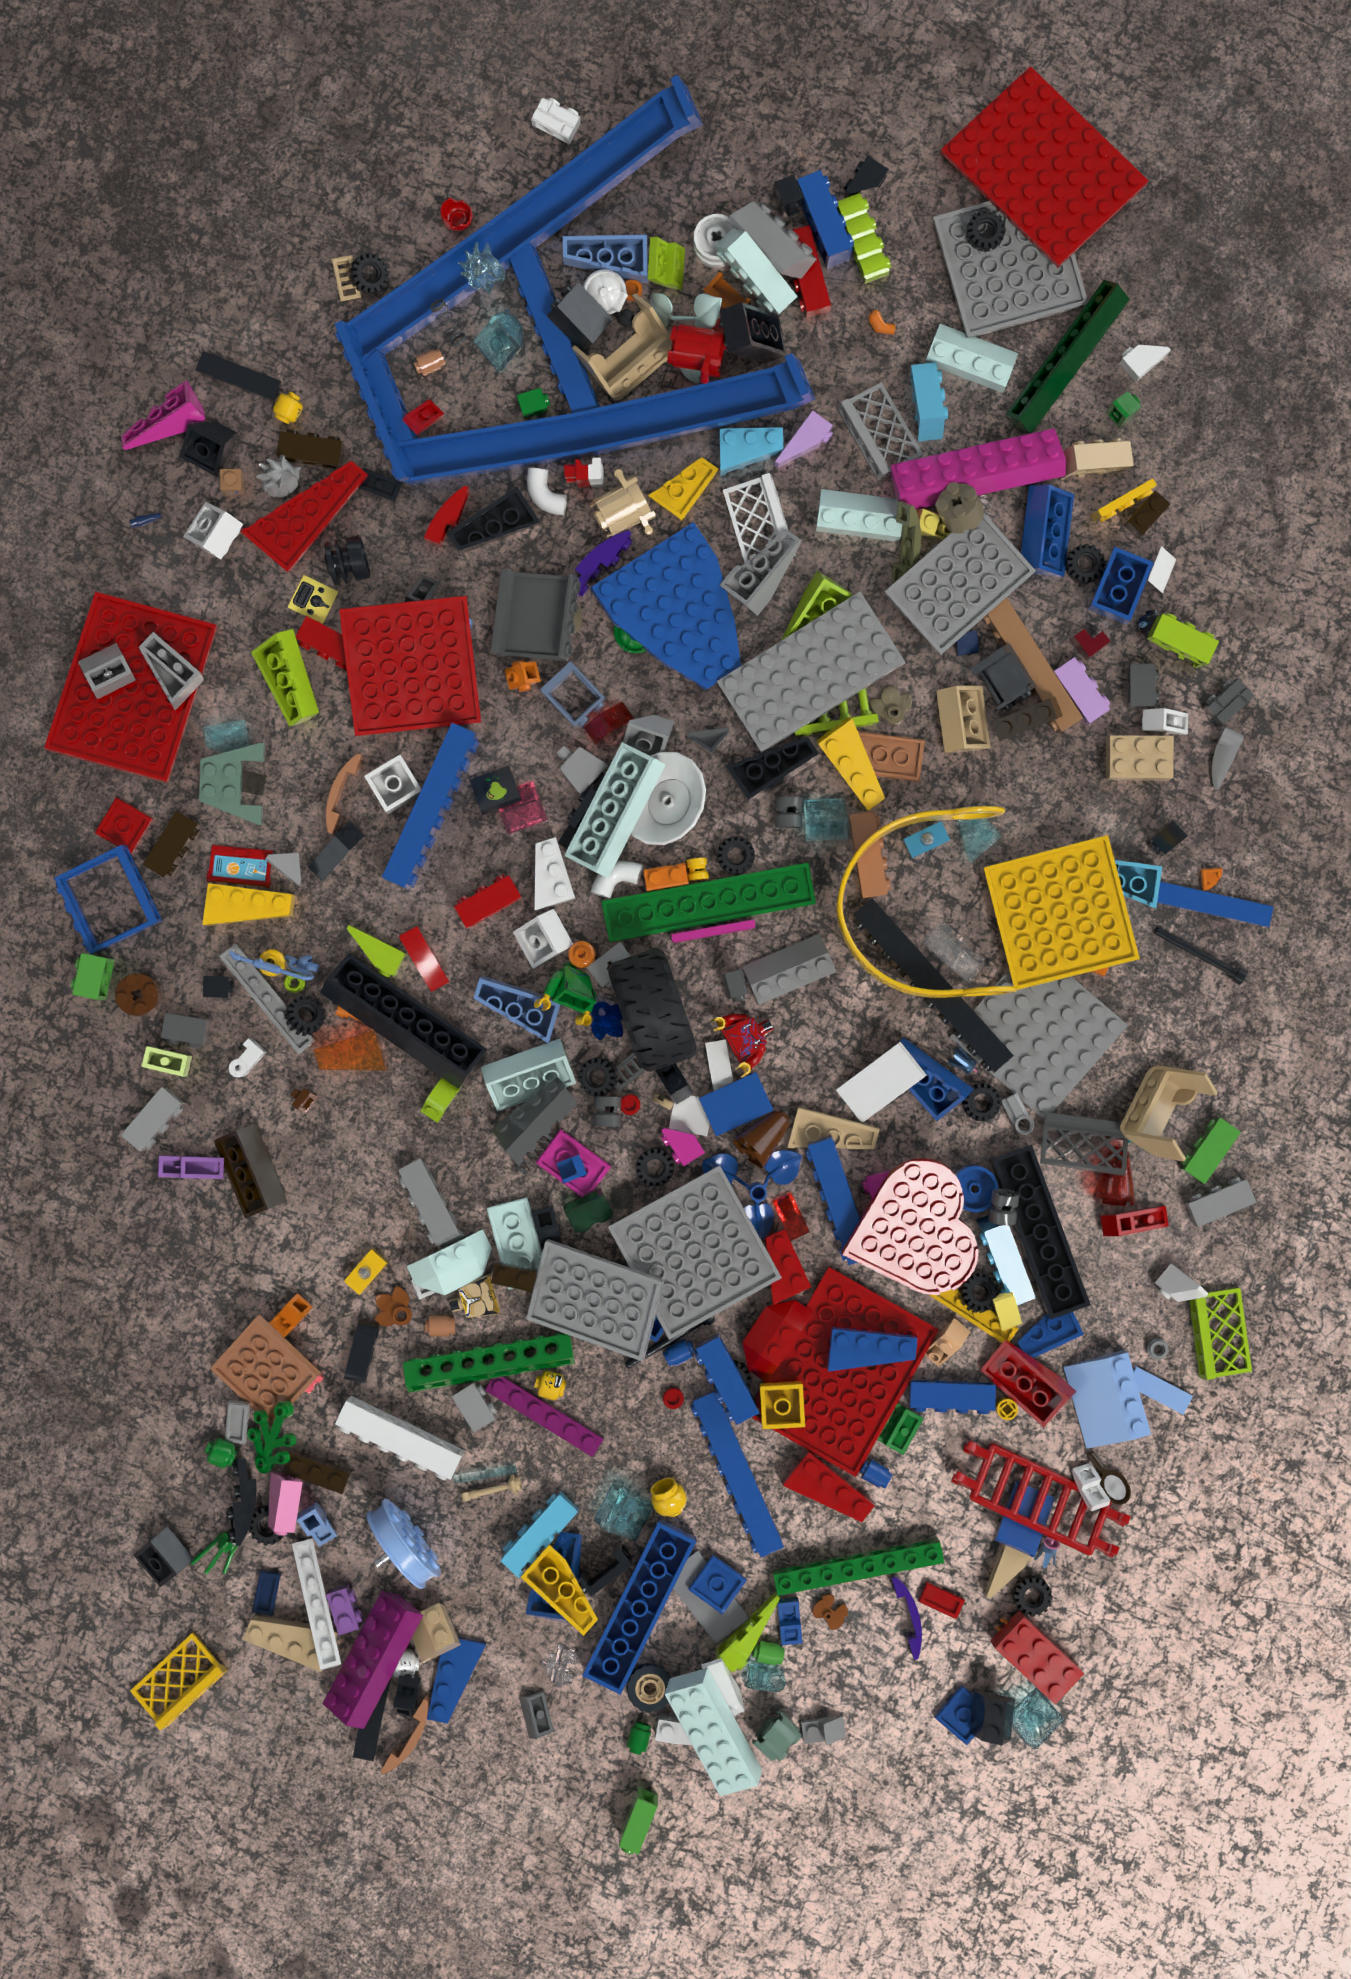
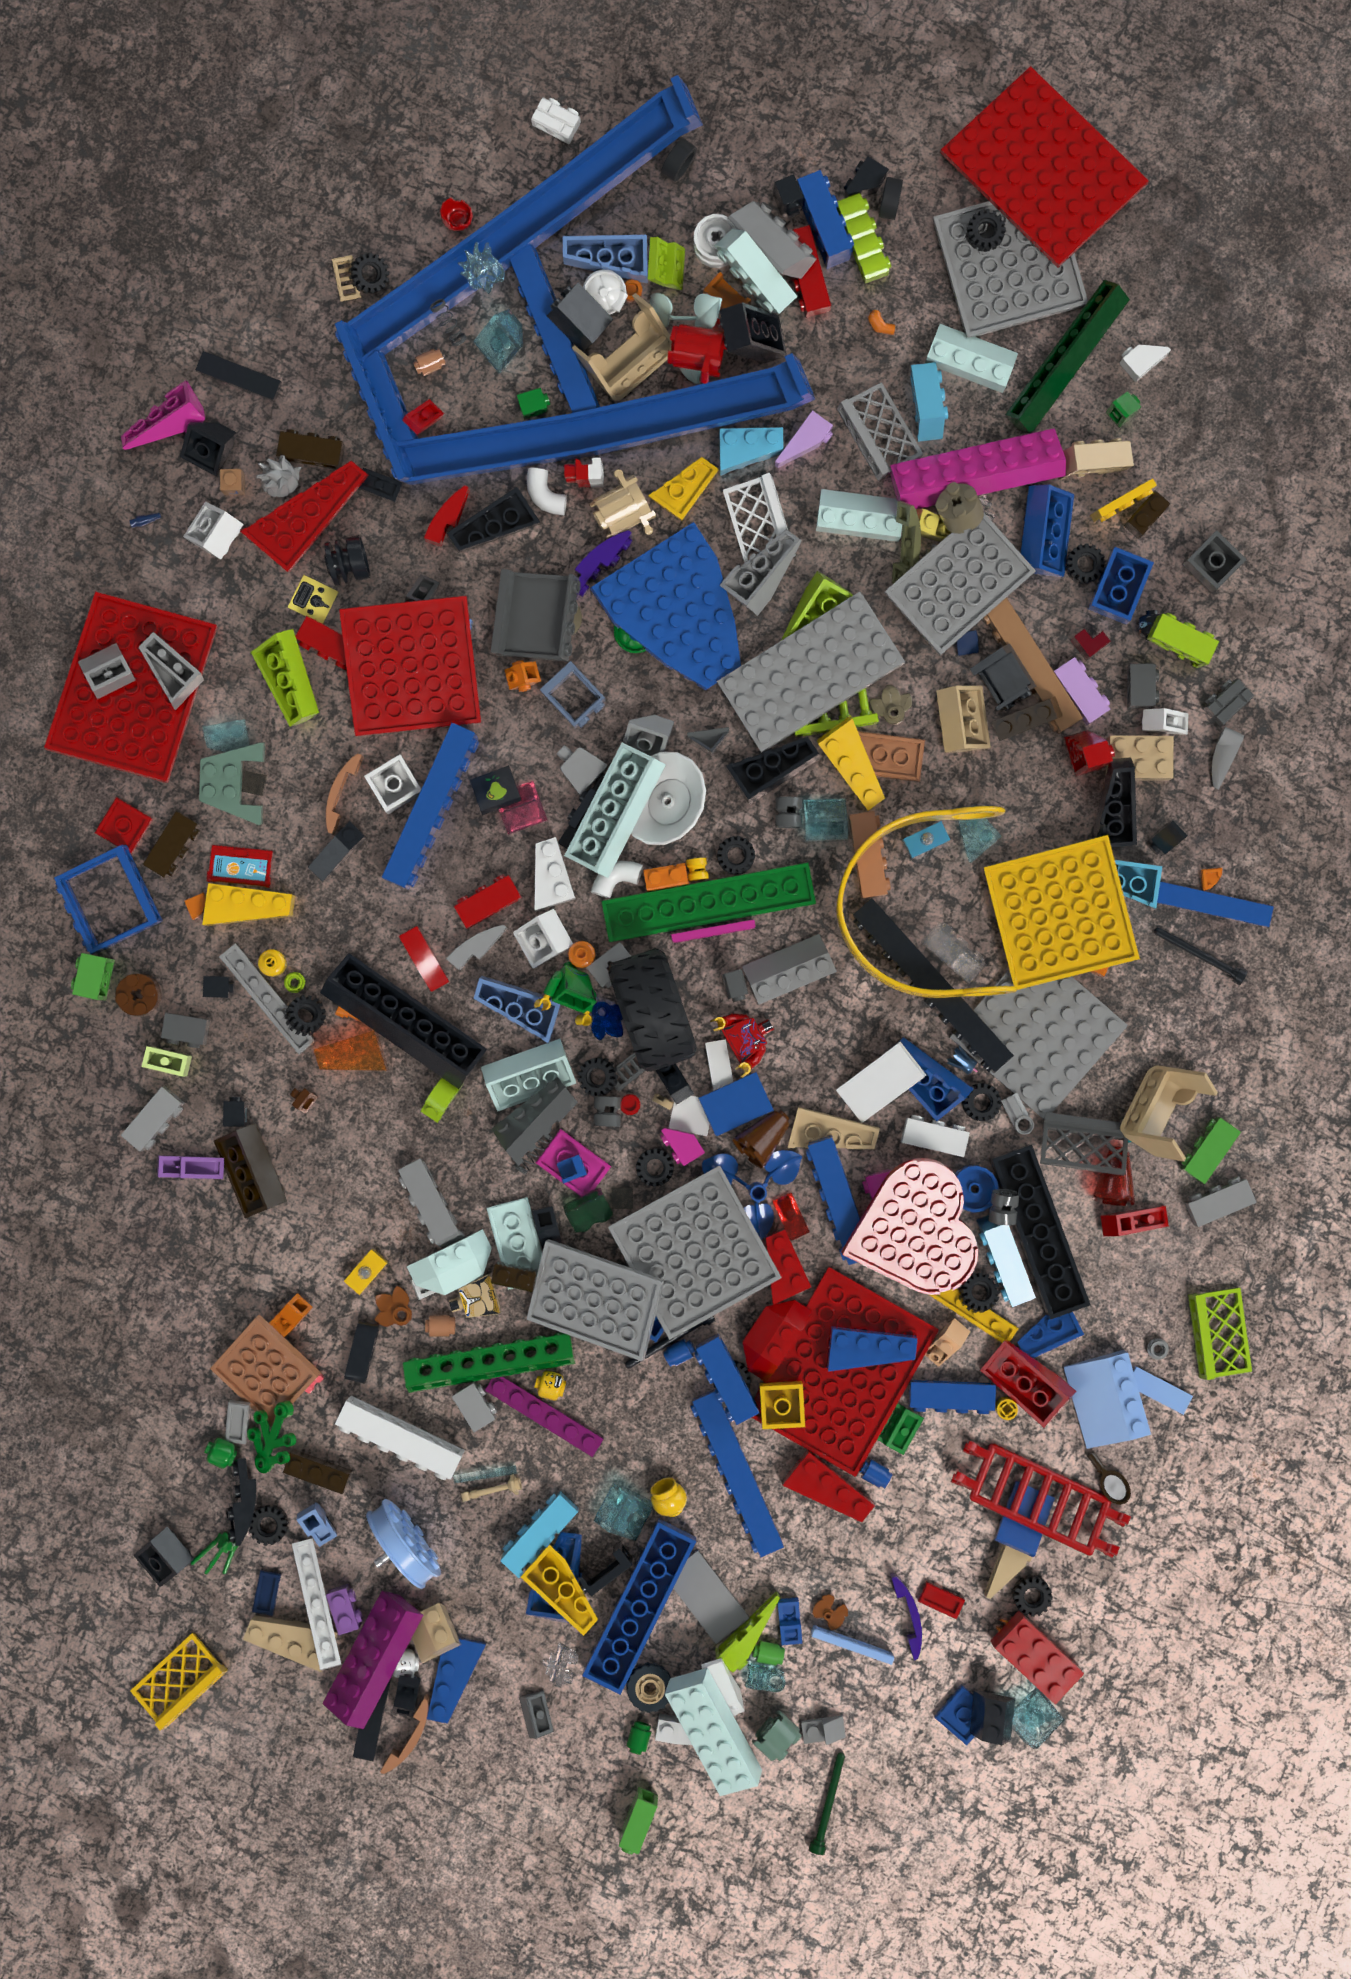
(196, 905): none -> orange tile
(235, 1112): none -> black brick
(249, 1058): white leg -> none
(283, 1502): bright pink slope -> none
(287, 407): yellow head -> none
(287, 864): light grey slope -> none
(304, 964): medium blue piece -> none
(380, 954): lime slope -> none
(476, 945): none -> light grey slope
(608, 722): clear red slope -> none
(625, 318): black piece -> none
(673, 1398): red tile -> none
(679, 159): none -> black tyre
(717, 1584): blue tile -> none
(818, 1845): none -> dark green piece
(852, 1644): none -> light blue tile
(858, 1566): green brick -> none
(890, 198): none -> black tyre
(935, 1136): none -> white brick
(1007, 1310): light yellow slope -> none
(1050, 1547): flat silver piece -> none
(1088, 752): none -> red wedge
(1089, 1487): white slope -> none
(1118, 805): none -> black wedge
(1162, 569): white sticker -> none
(1179, 1285): white slope -> none
(1214, 561): none -> dark grey brick

